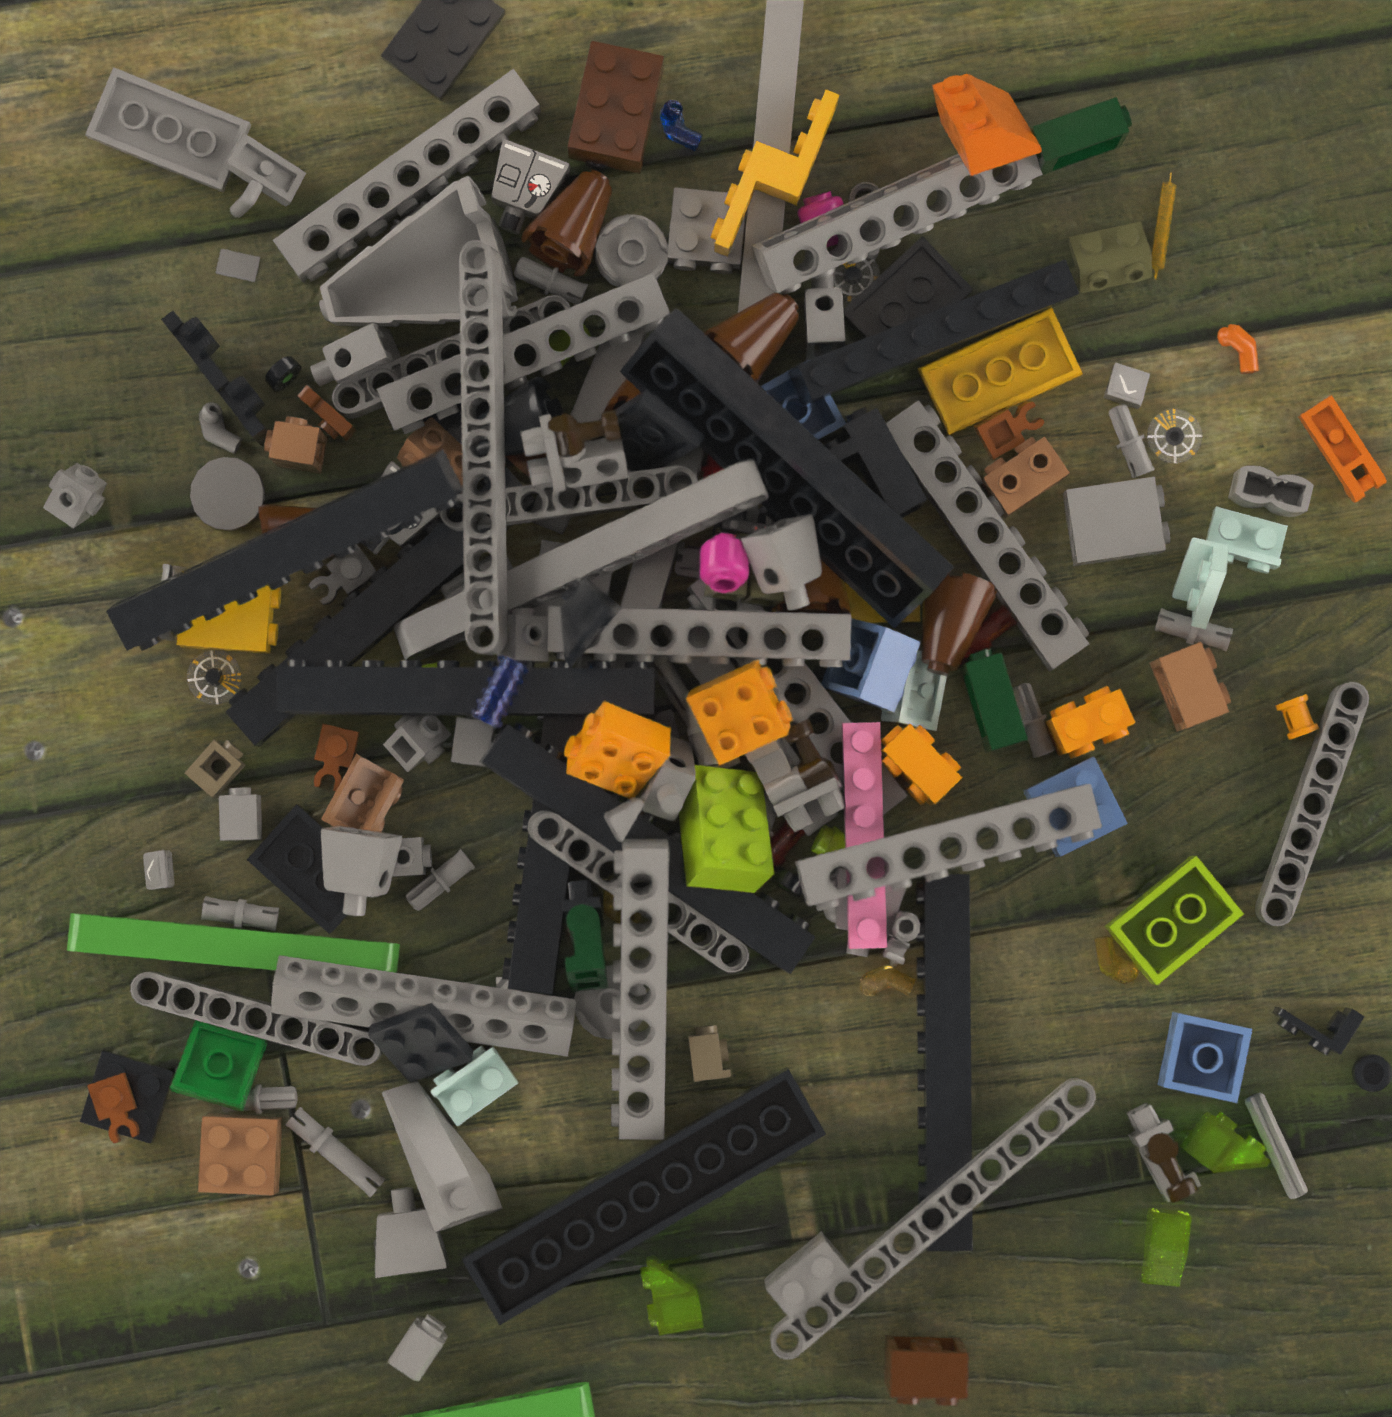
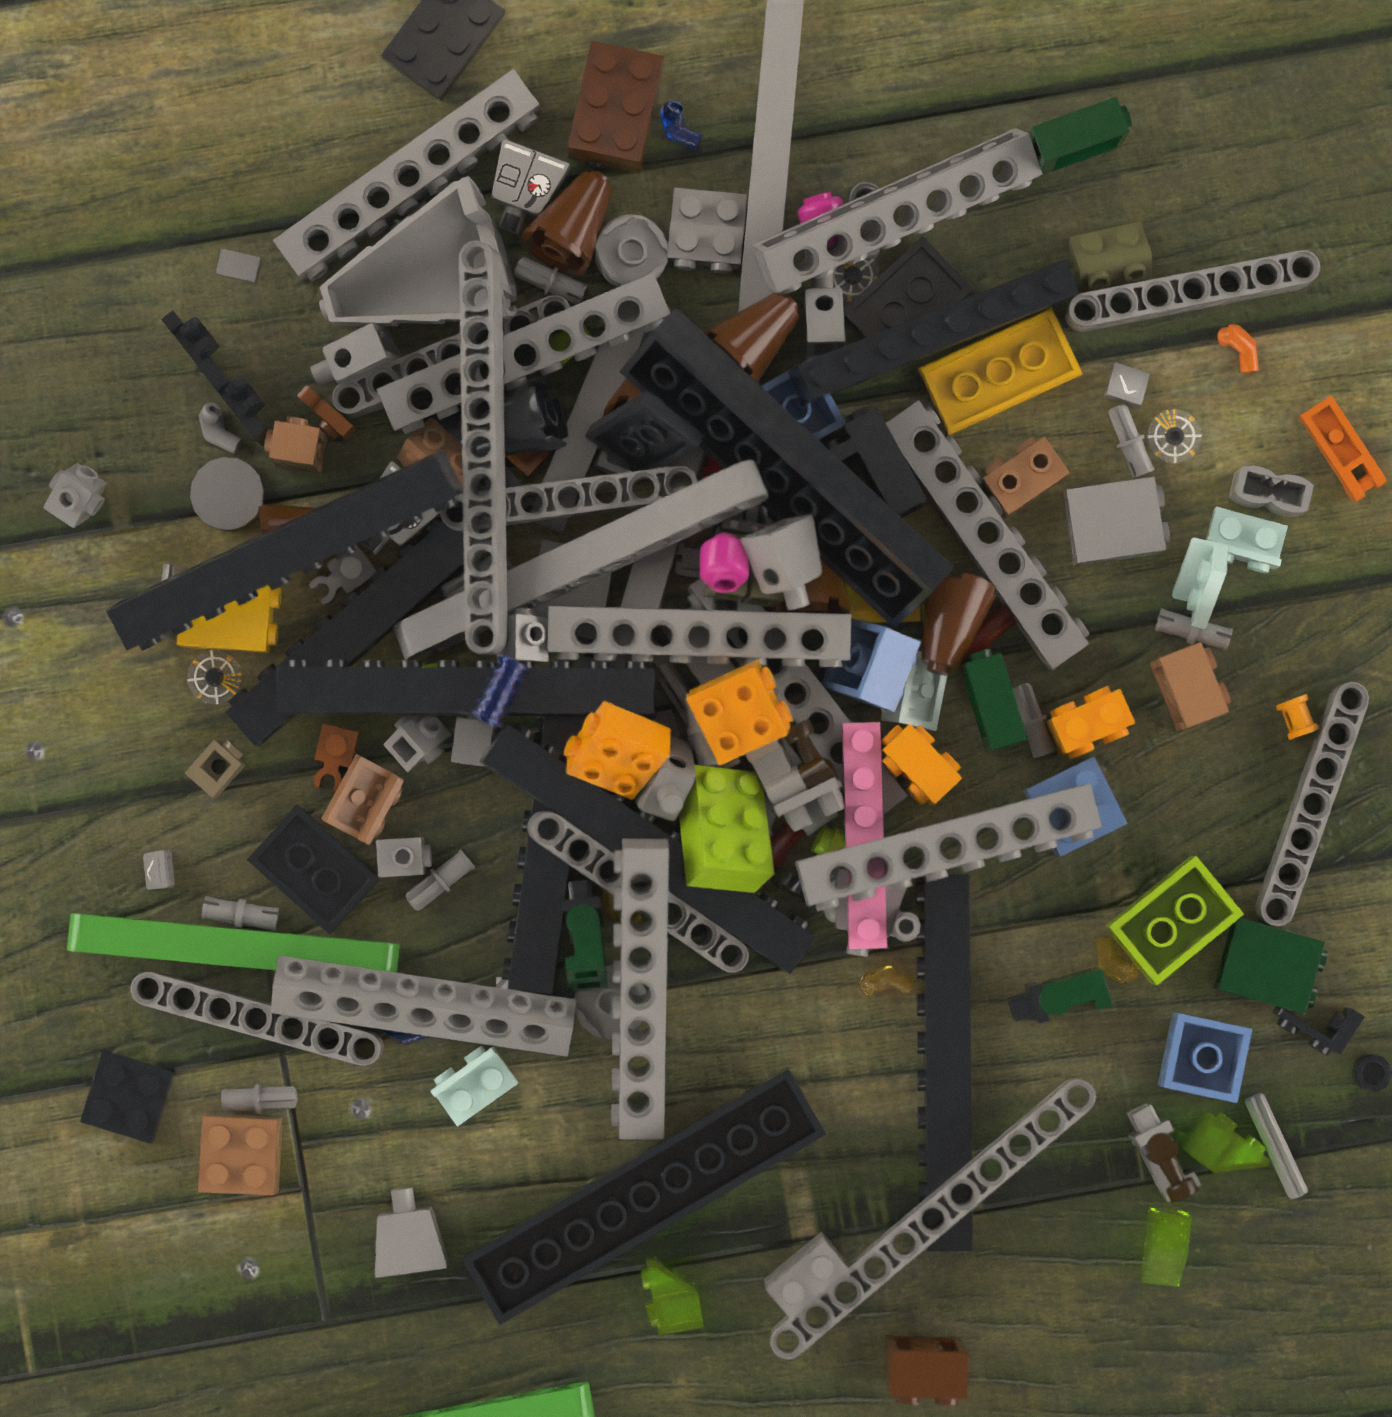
(112, 1100): dark orange plate -> none
(166, 129): light grey plate -> none
(218, 1065): green plate -> none
(240, 815): light grey brick -> none
(264, 173): light grey plate -> none
(283, 373): black tile -> none
(335, 1151): light grey pin -> none
(358, 864): light grey torso -> none
(419, 1347): light grey brick -> none
(420, 1042): black plate -> none
(444, 1167): light grey wedge -> none
(569, 458): light grey hips -> none
(584, 617): black wedge -> none
(622, 817): light grey slope -> none
(708, 1054): dark tan brick -> none
(774, 172): yellow bracket -> none
(895, 951): light grey hand -> none
(983, 123): orange slope -> none
(1003, 431): dark orange plate -> none
(1059, 994): none -> dark green hips
(1165, 228): yellow piece -> none
(1208, 282): none -> light grey beam
(1271, 965): none -> dark green brick

